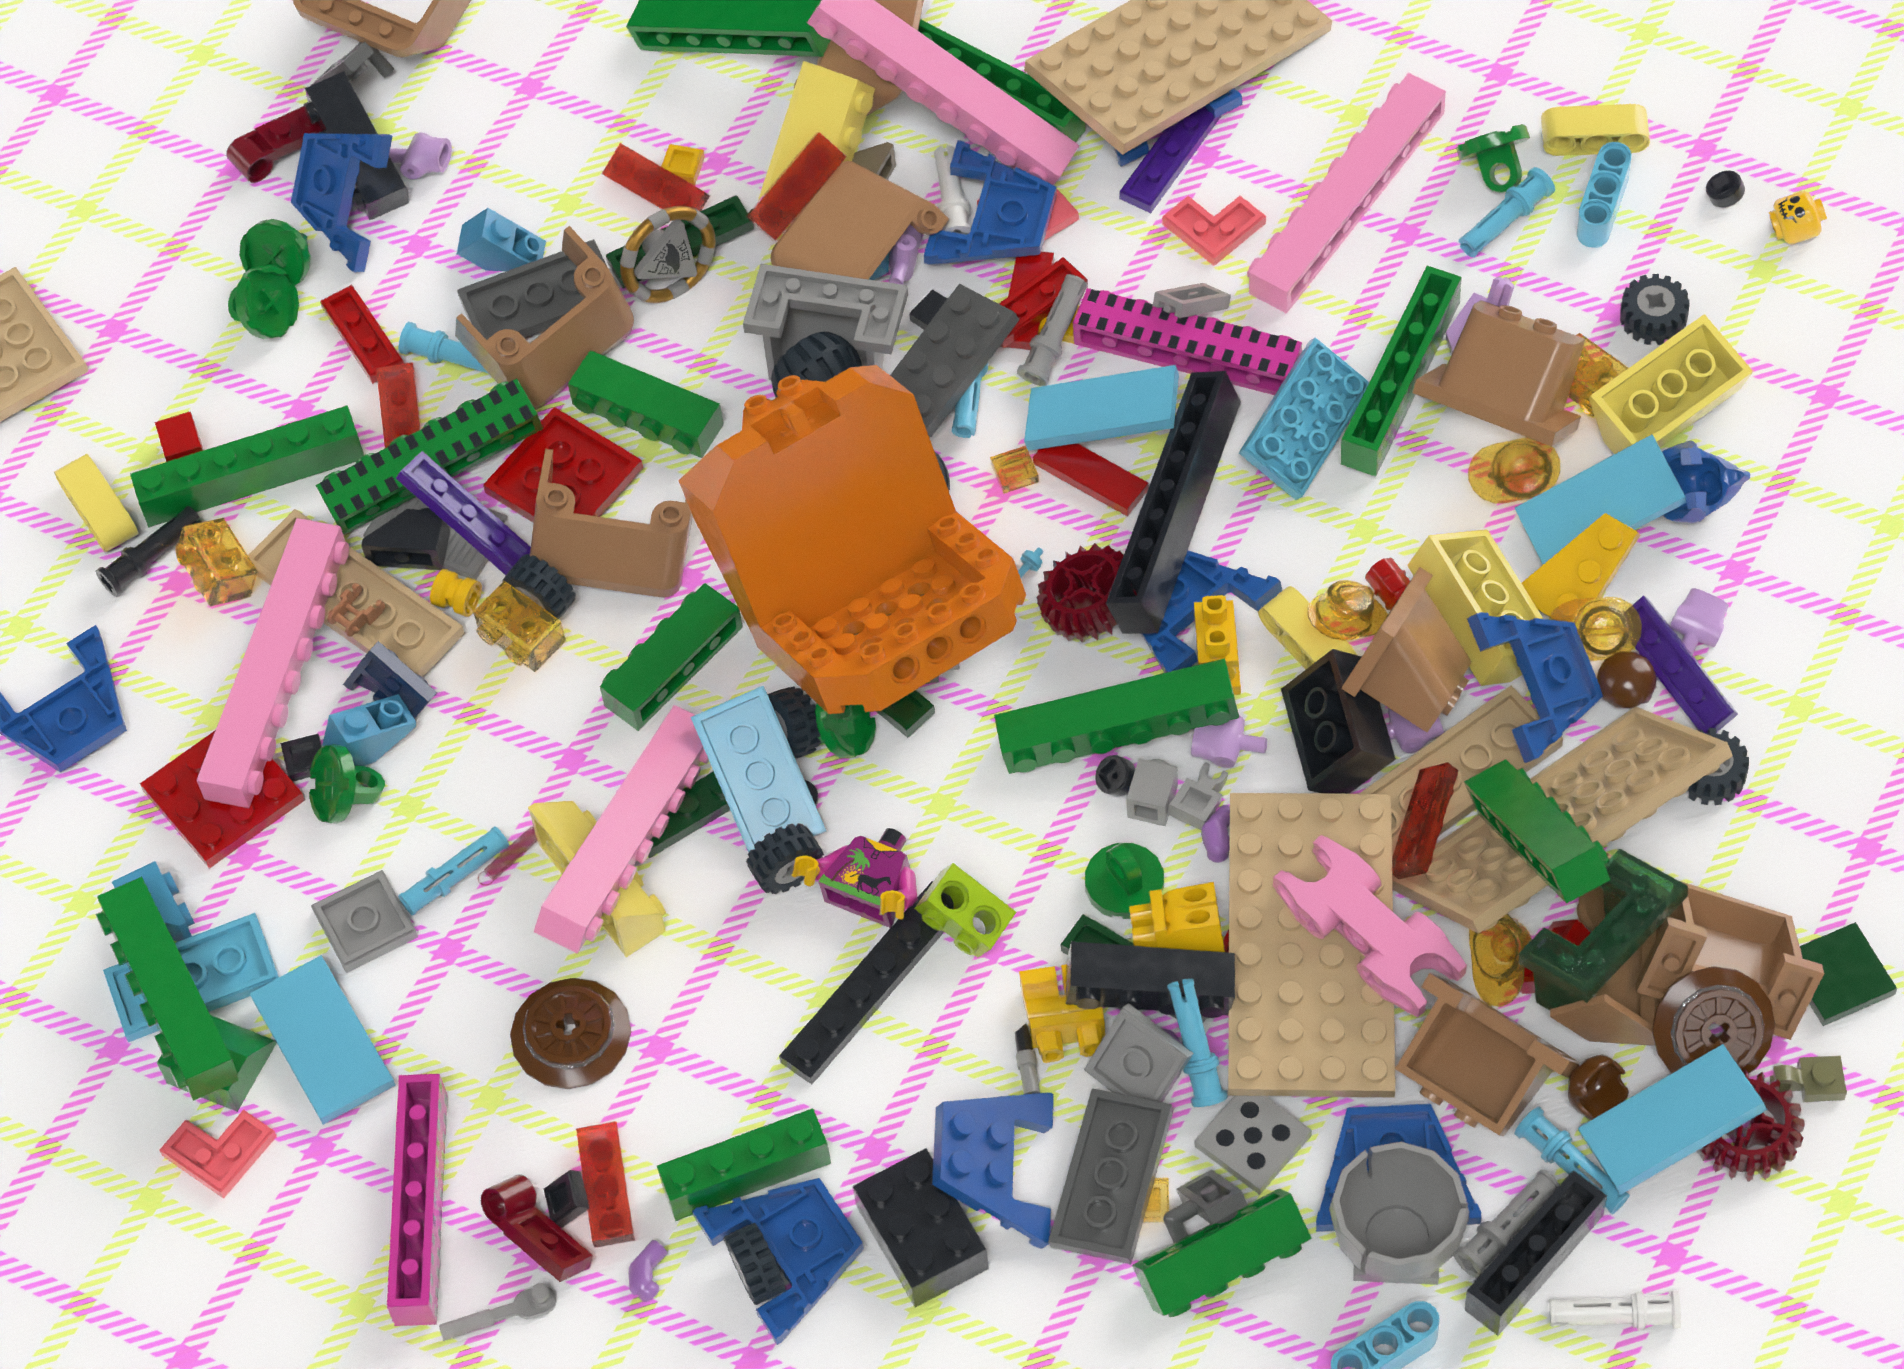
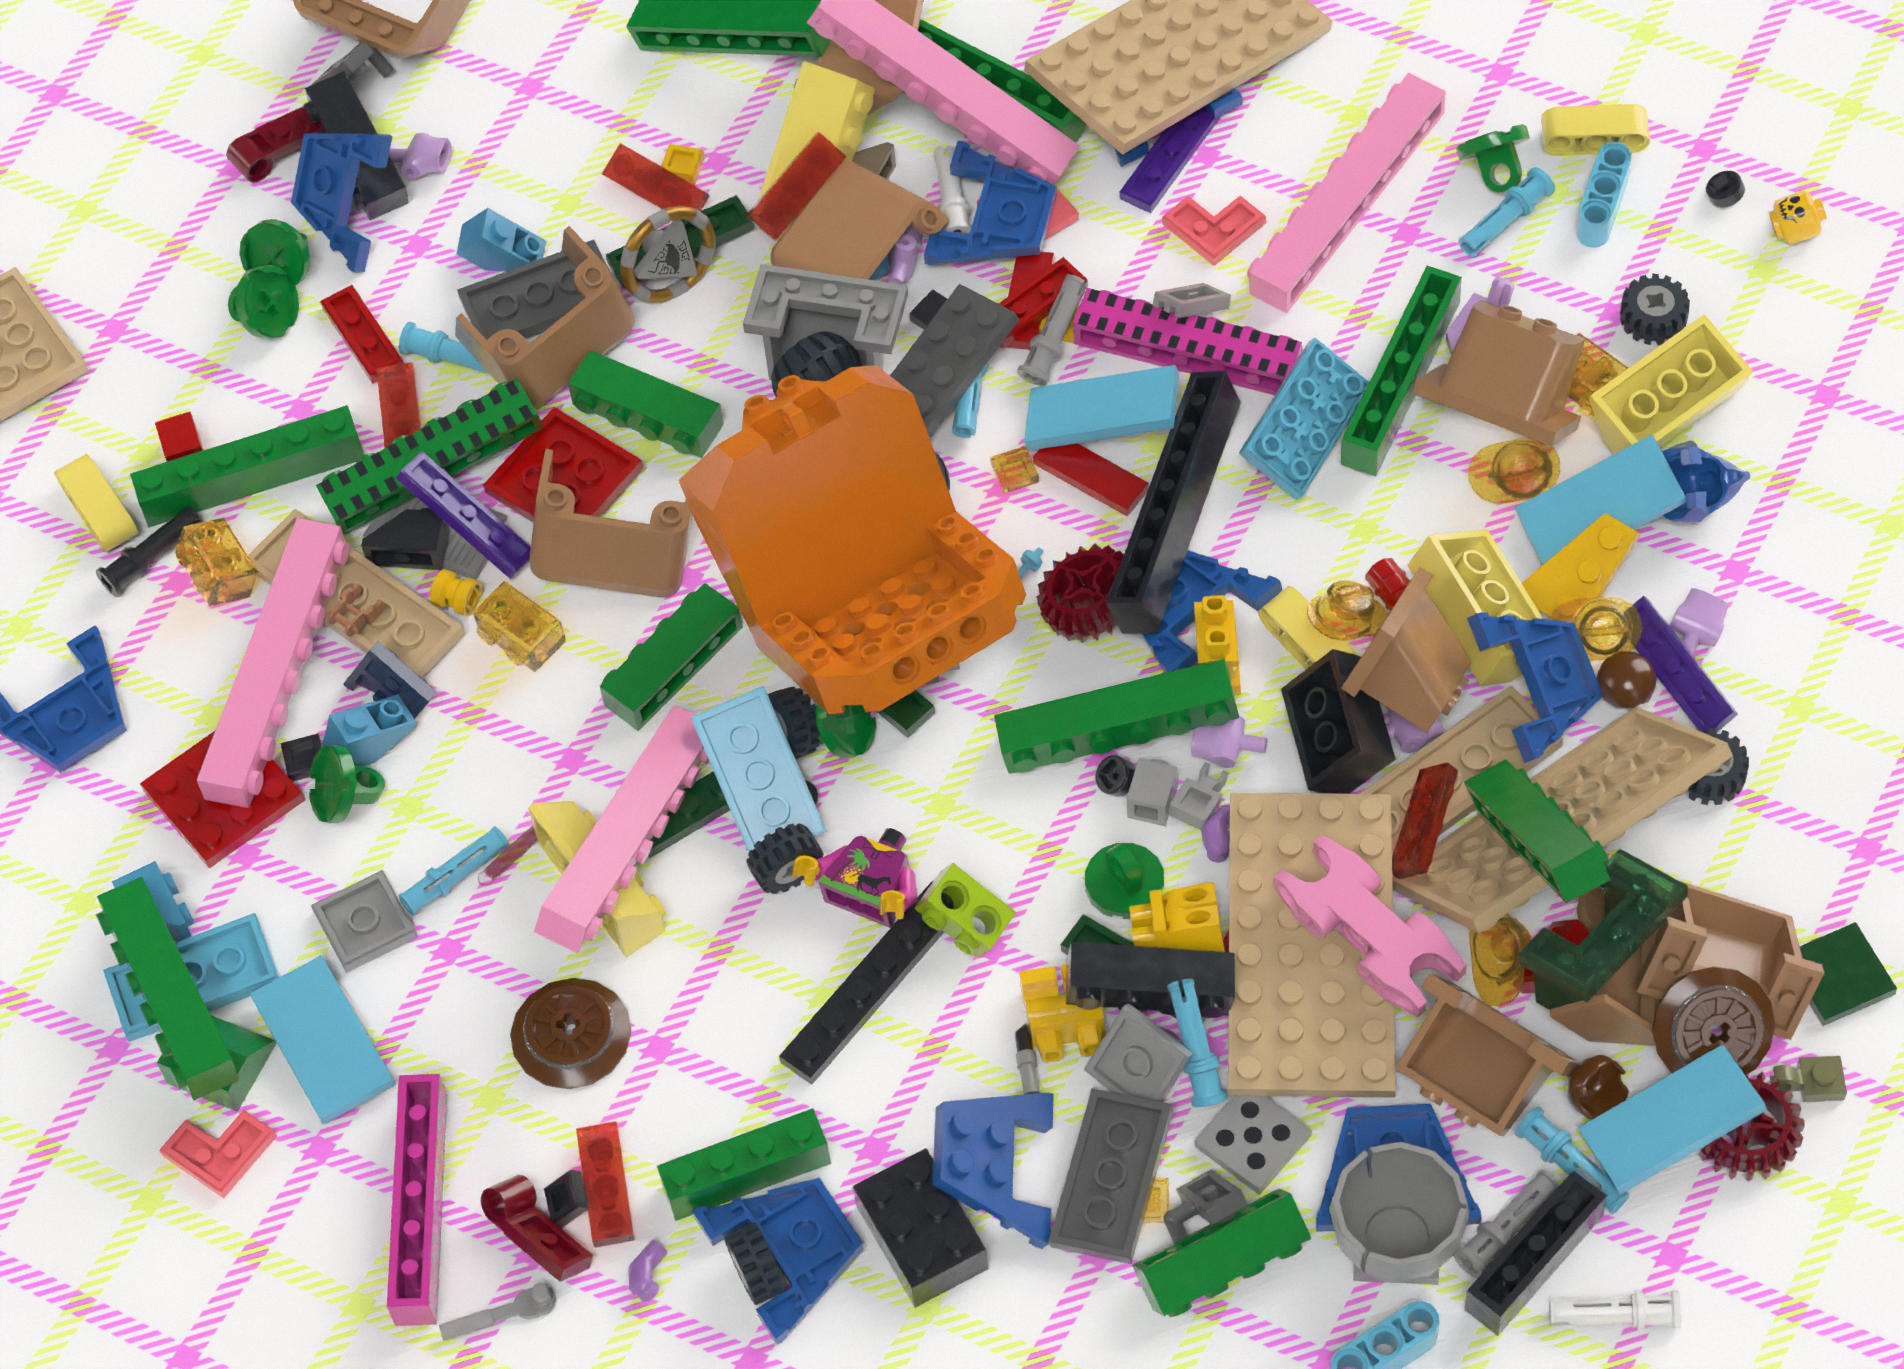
(541, 584): black wheel -> none

